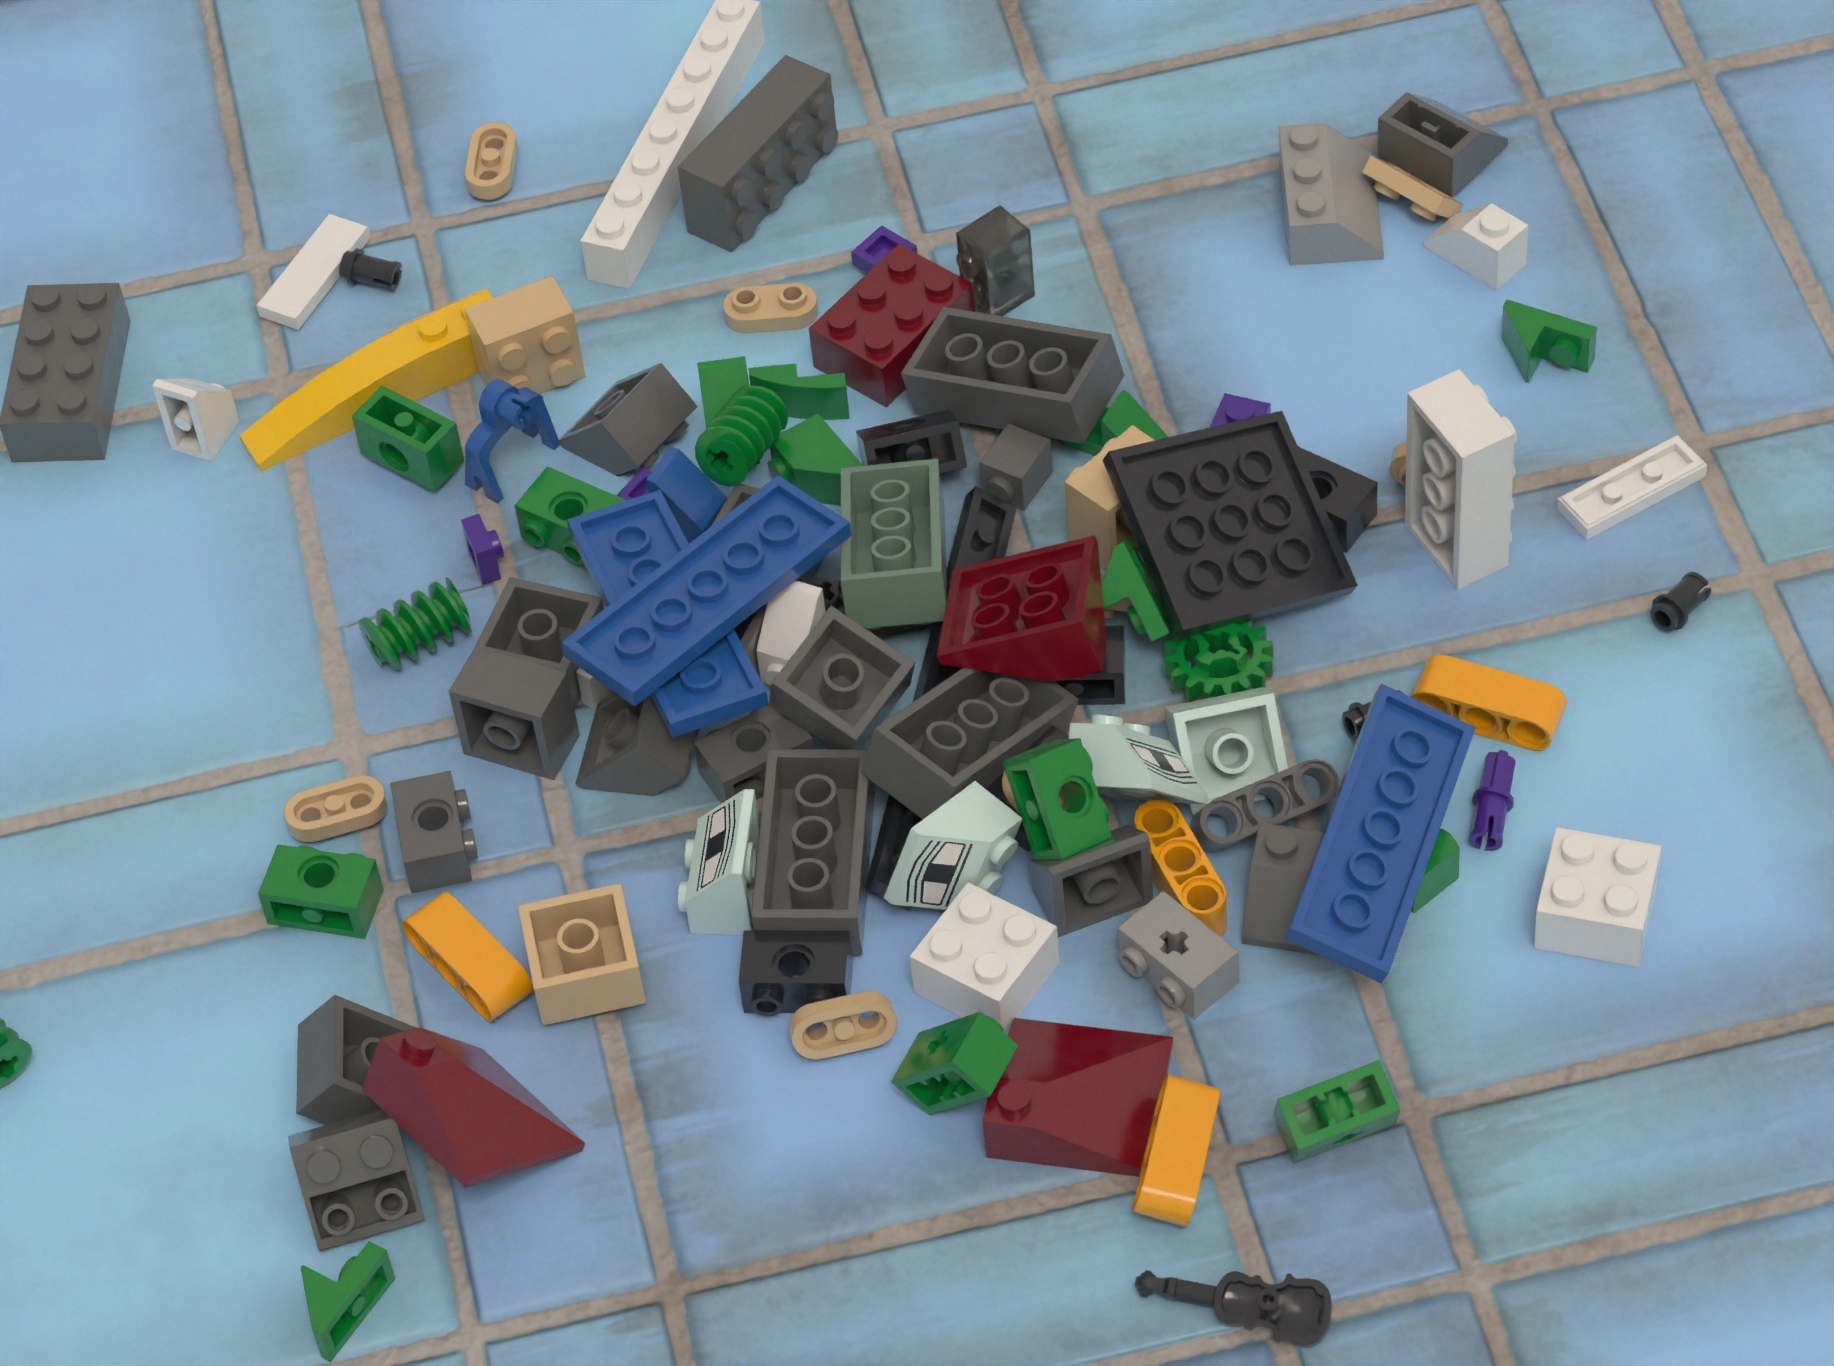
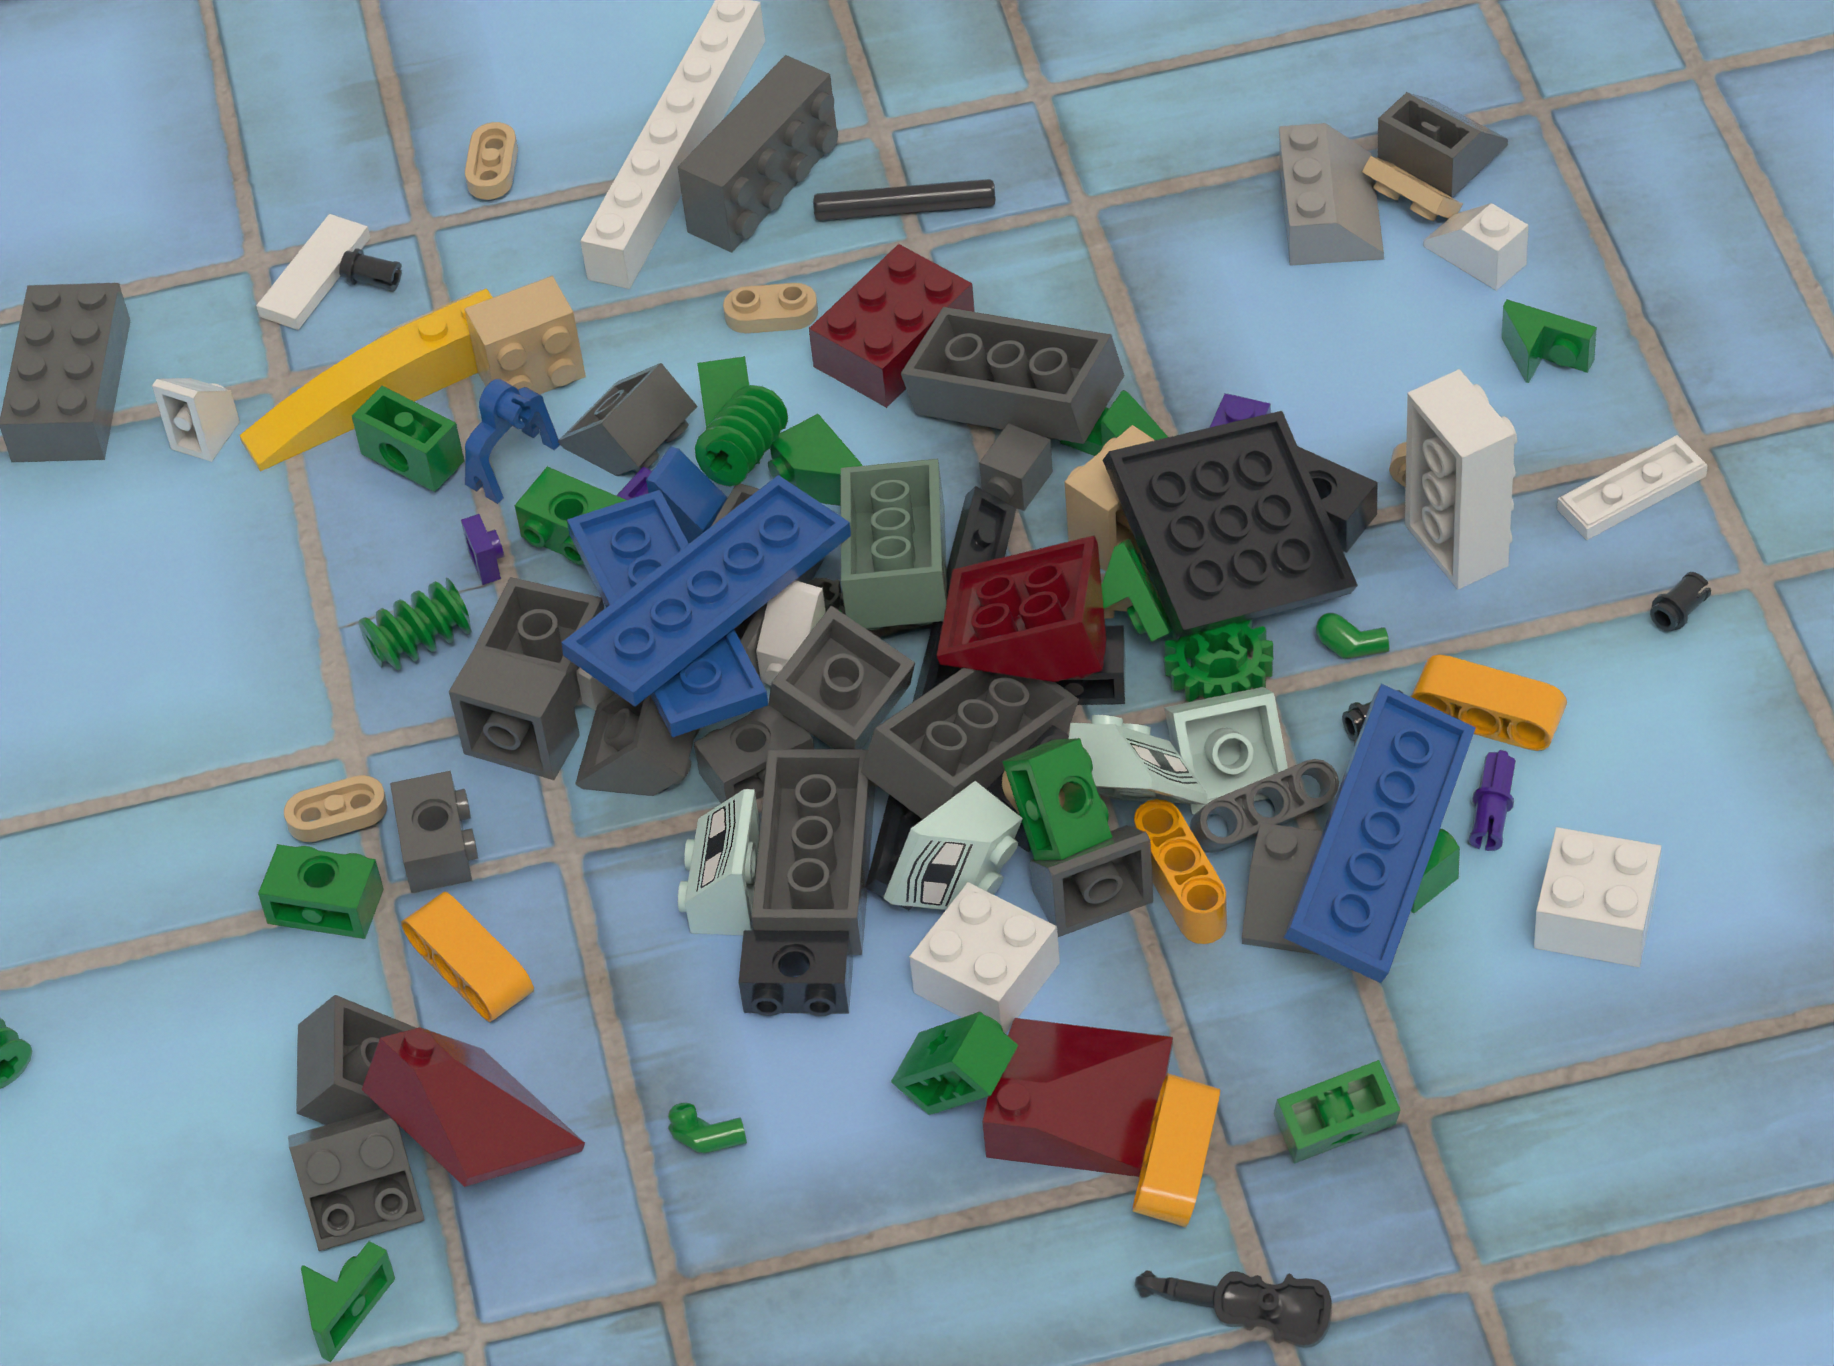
(581, 954): tan brick -> none
(700, 1134): none -> green arm
(805, 395): green slope -> none
(842, 1027): tan plate -> none
(876, 247): dark purple plate -> none
(904, 199): none -> black axle
(913, 440): black brick -> none
(997, 261): clear smoke brick -> none
(1178, 955): light grey brick -> none
(1349, 641): none -> green arm

